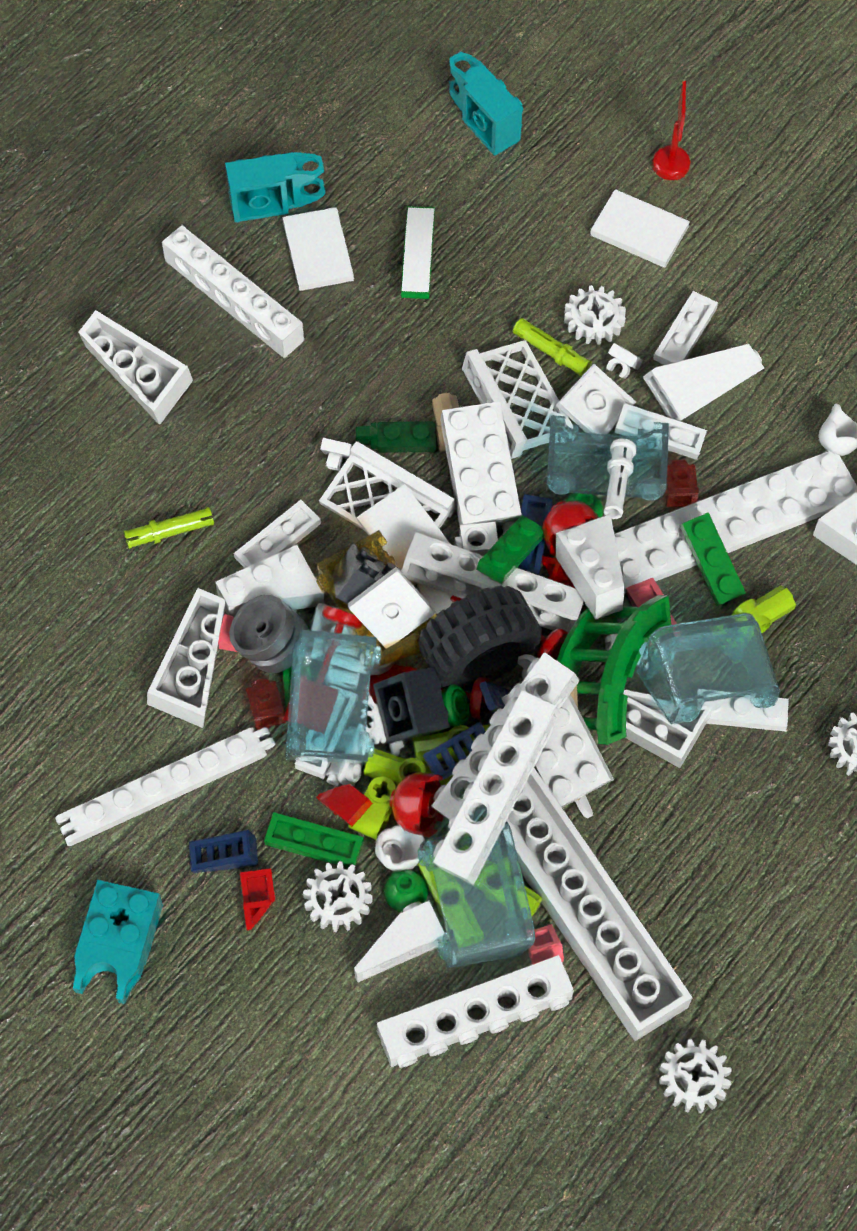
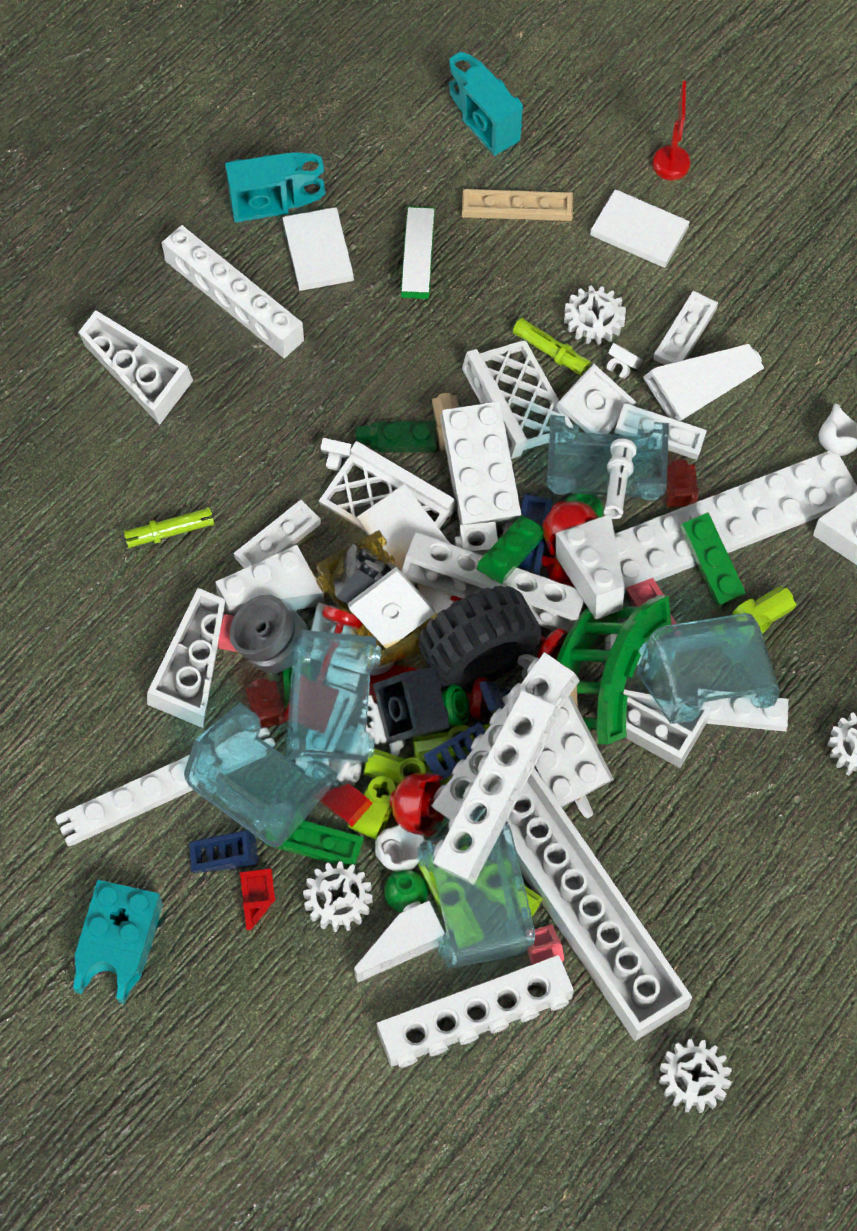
(254, 779): none -> clear light blue windscreen
(517, 204): none -> tan tile

